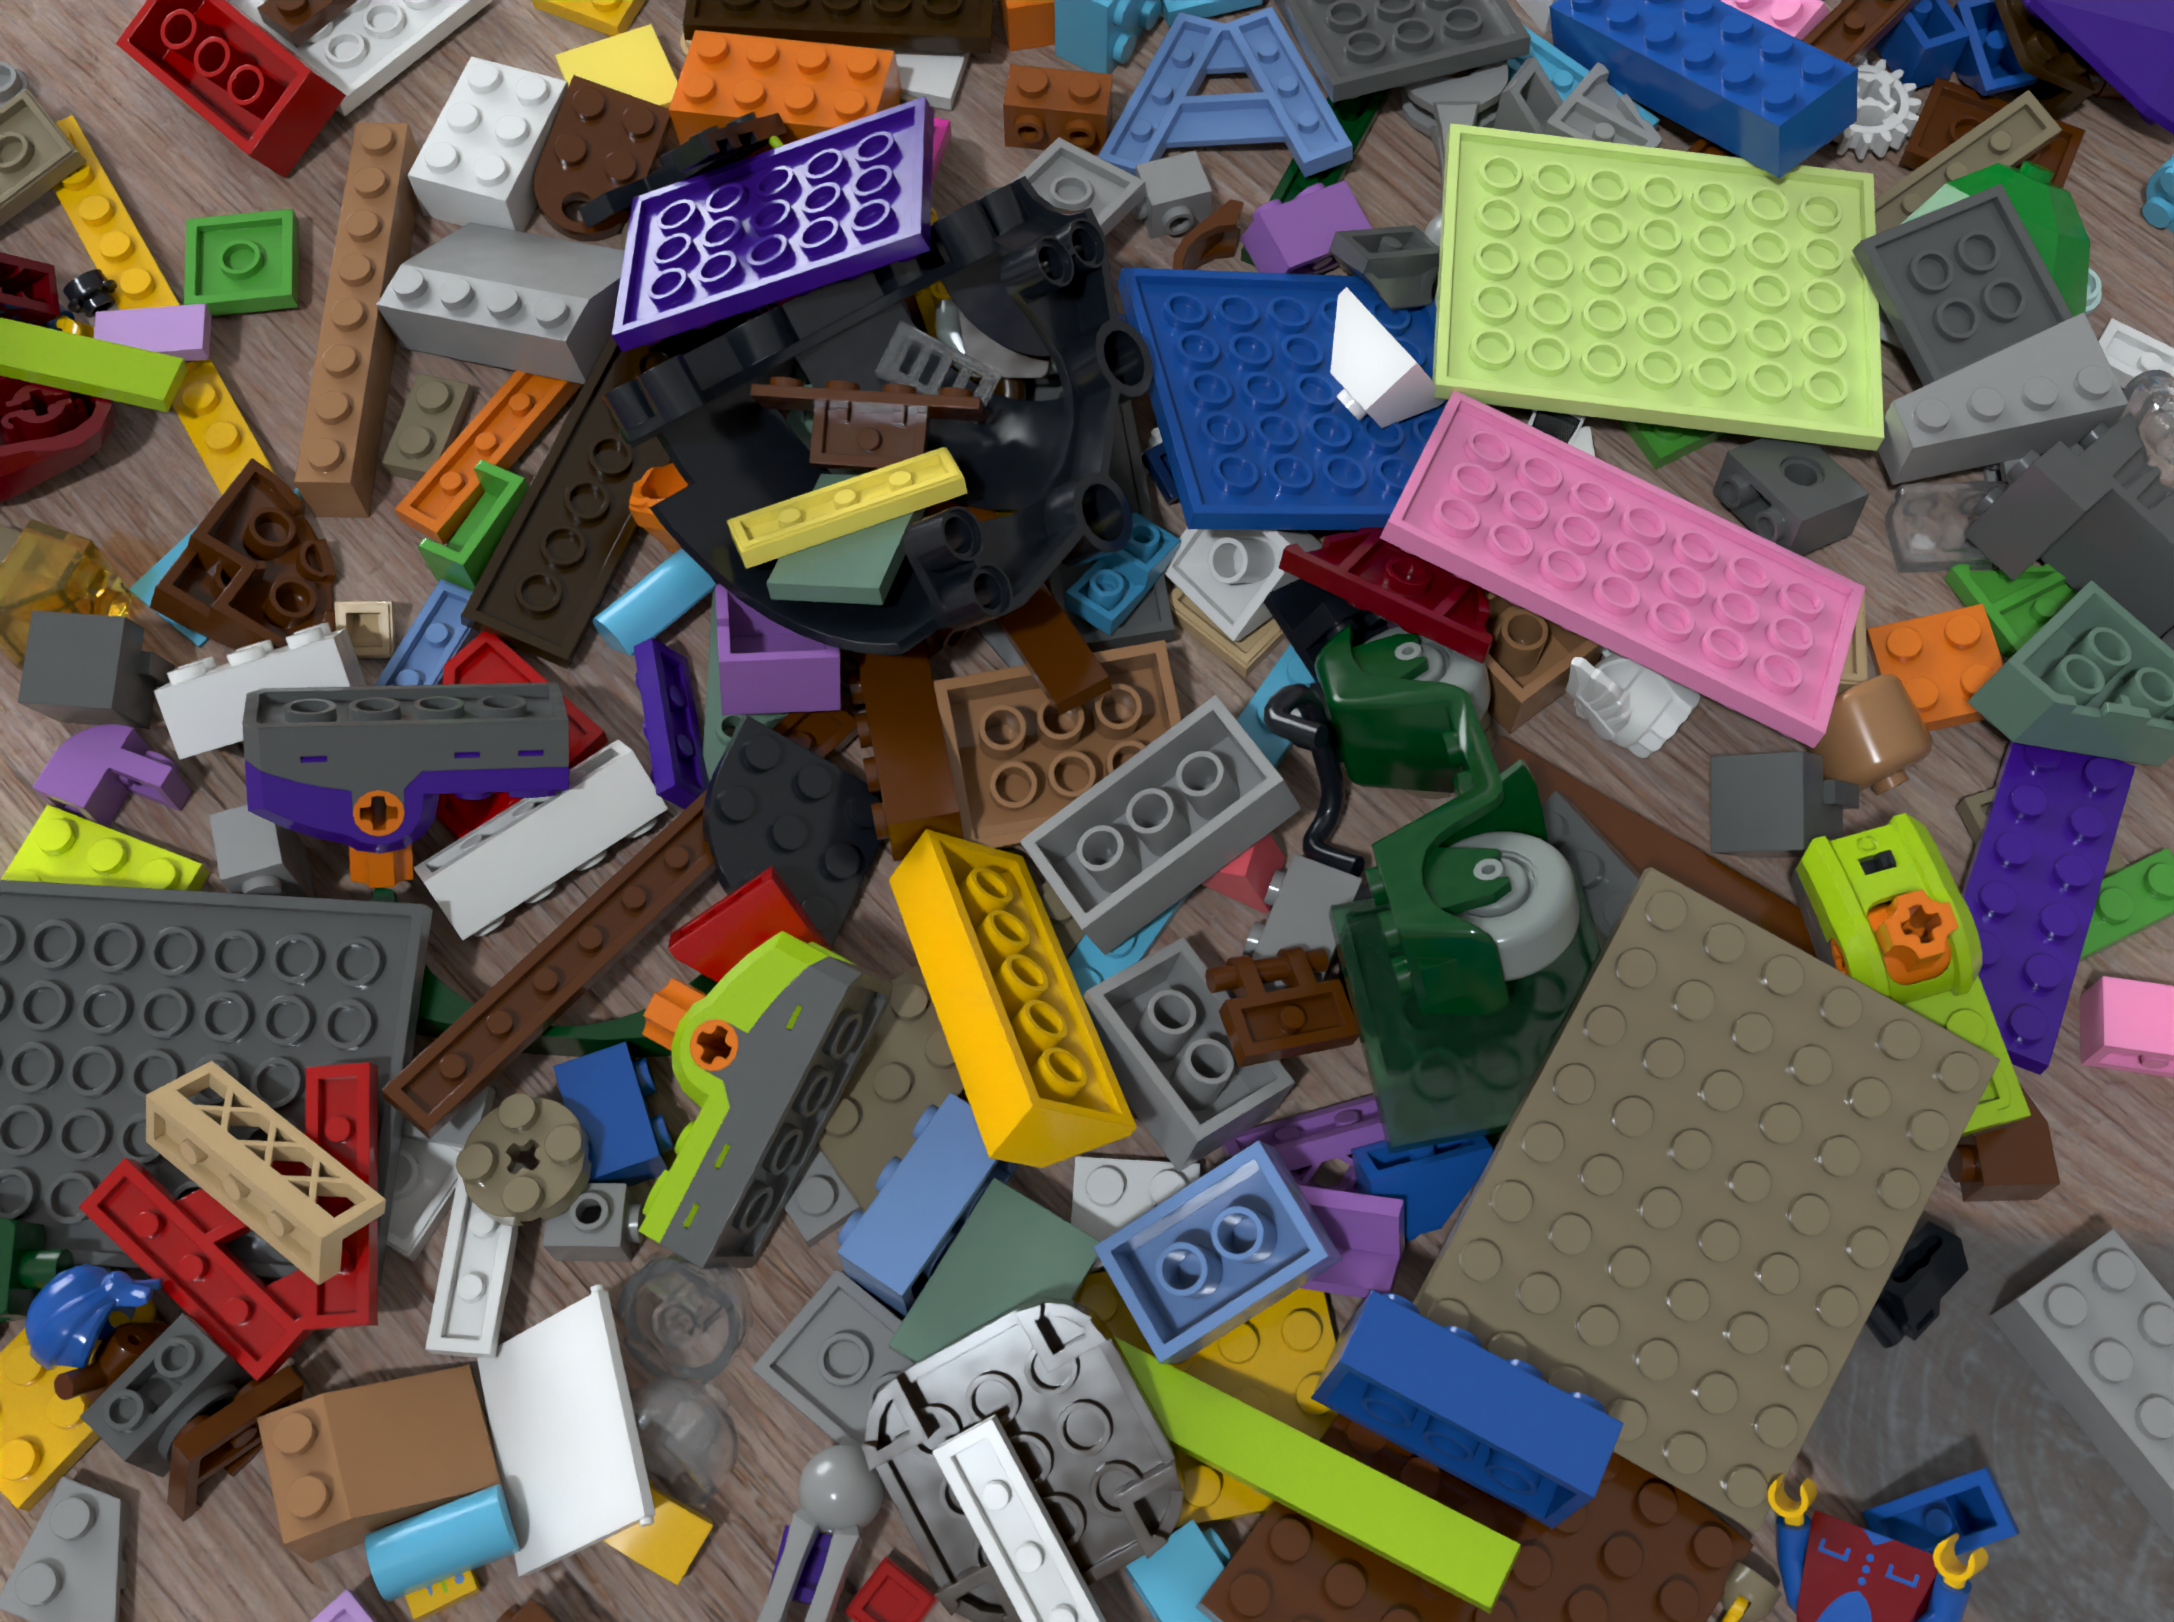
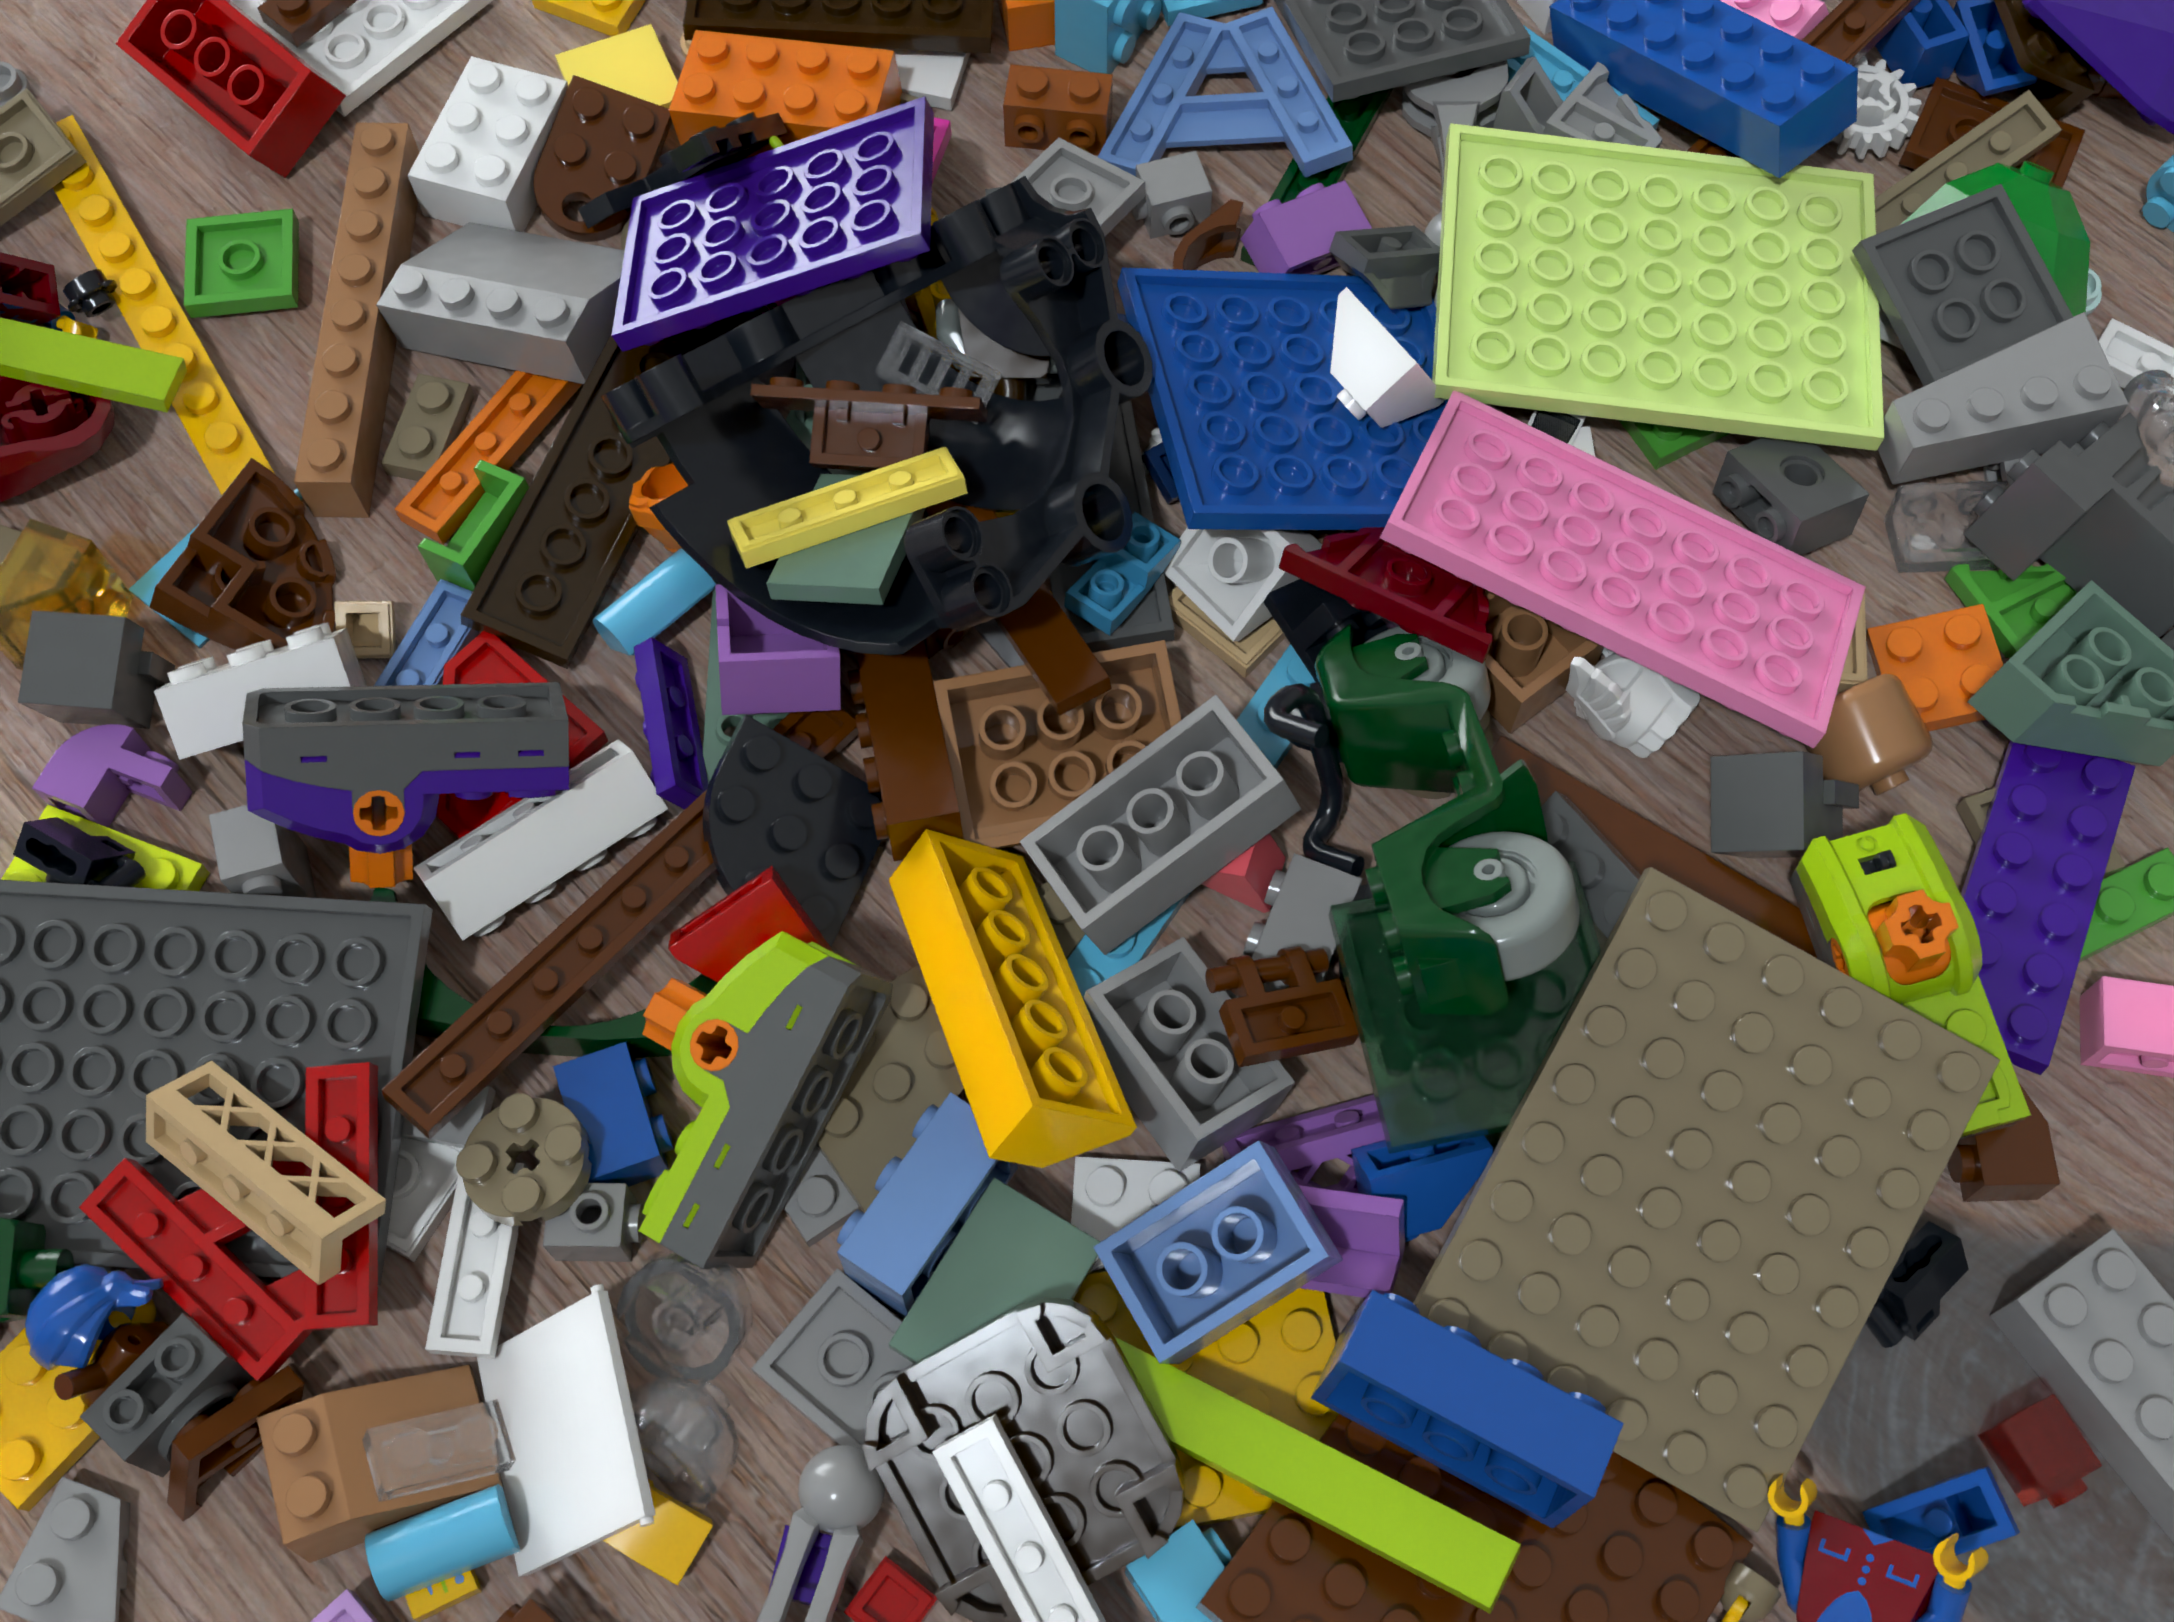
(75, 856): none -> black piece
(168, 330): lavender tile -> none
(438, 1450): none -> clear plate
(2041, 1453): none -> clear red brick

